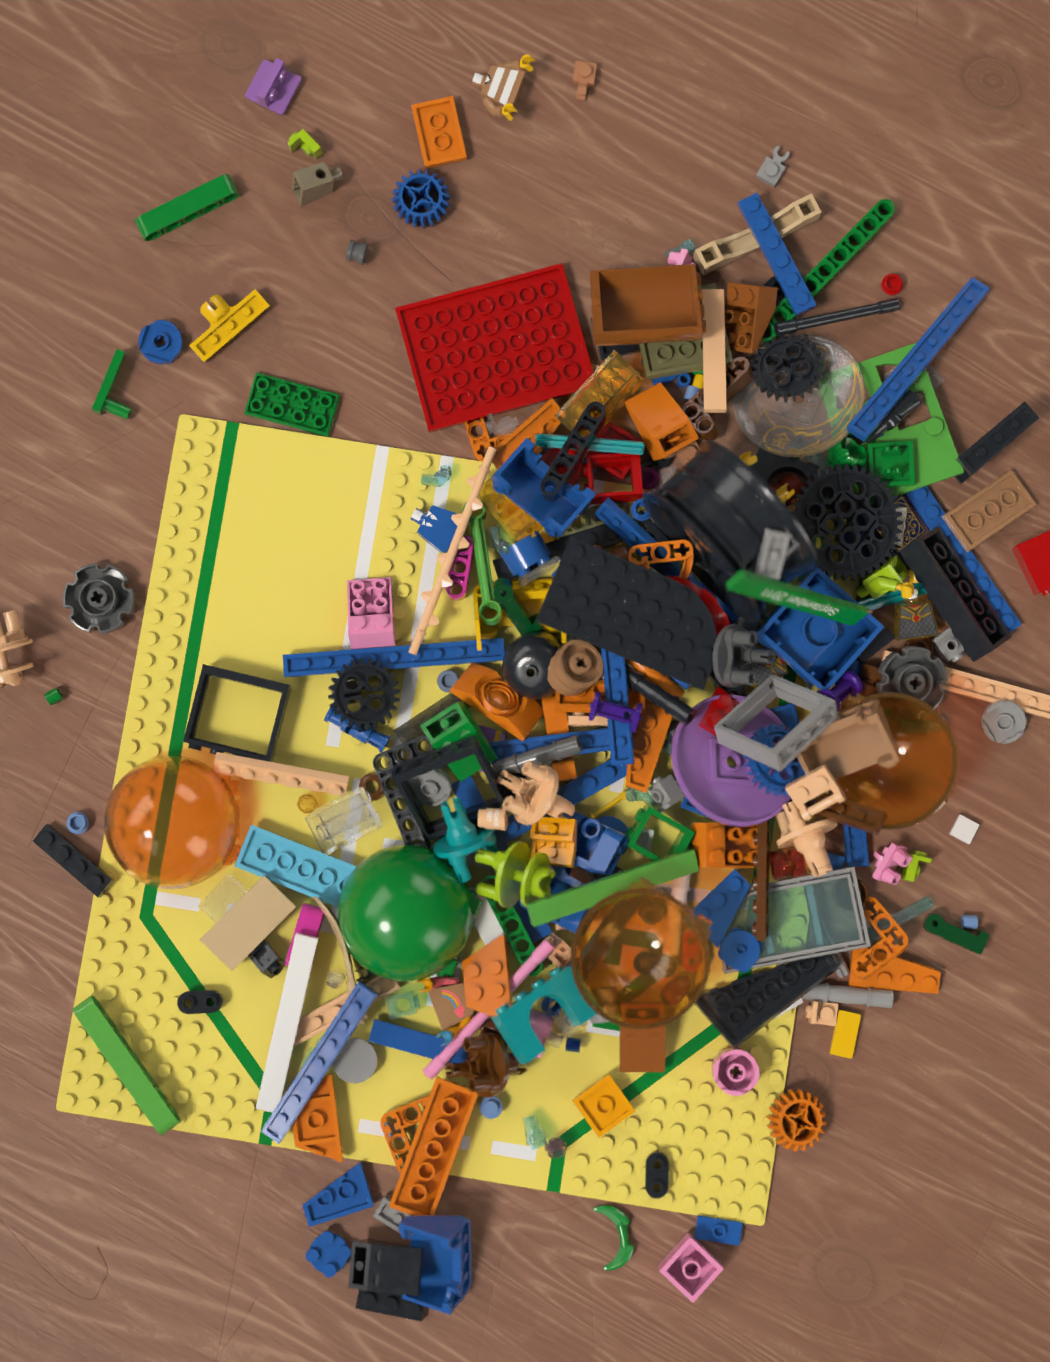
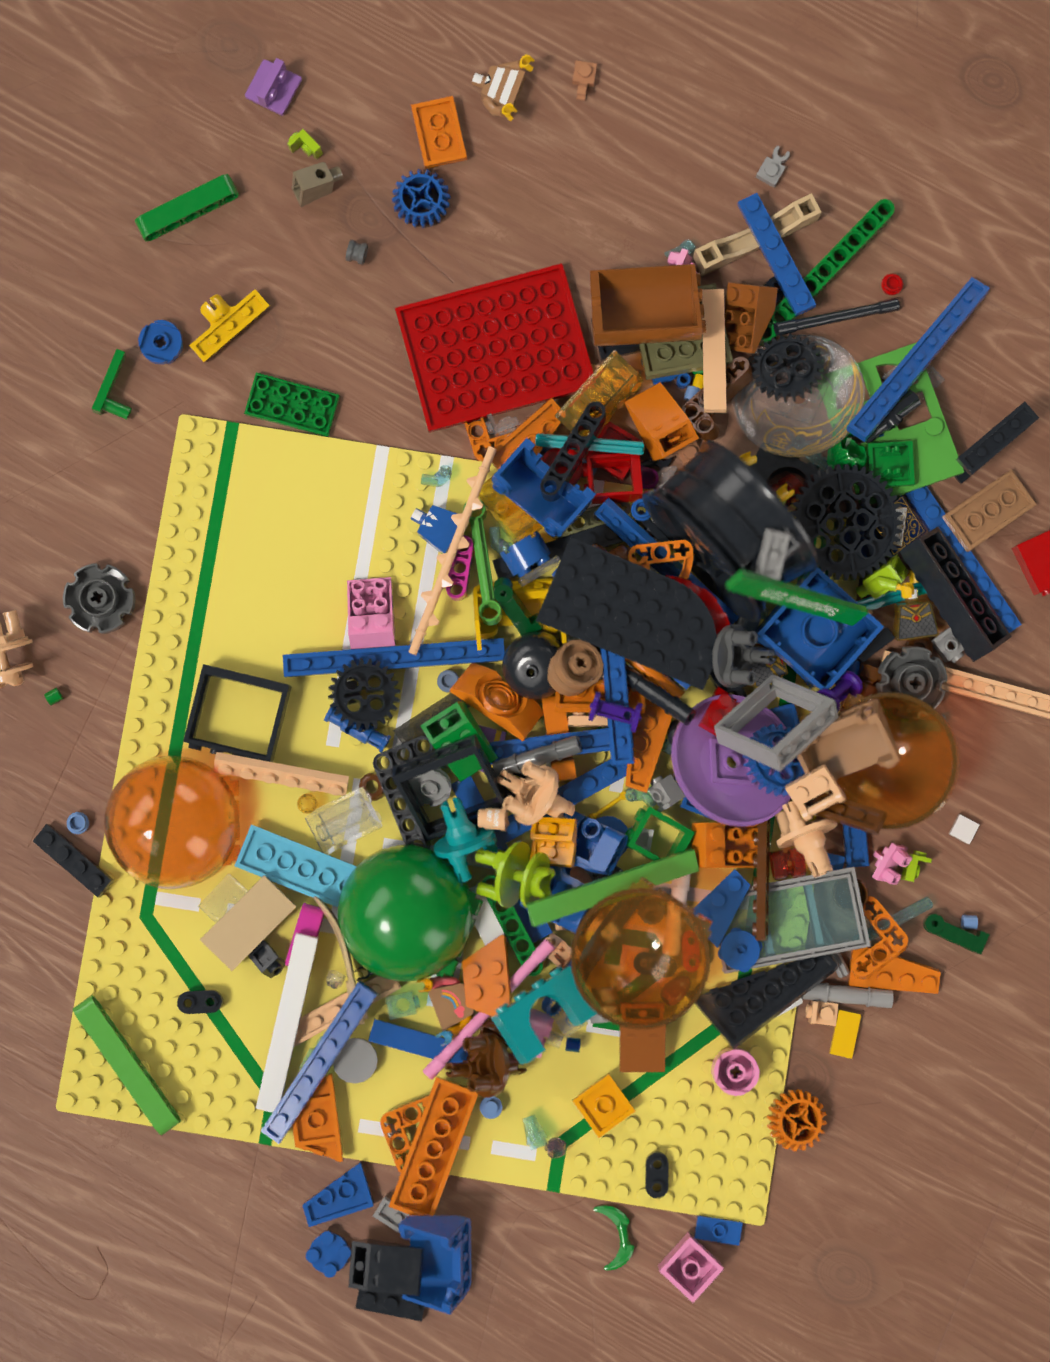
(1003, 721): light grey tile -> none

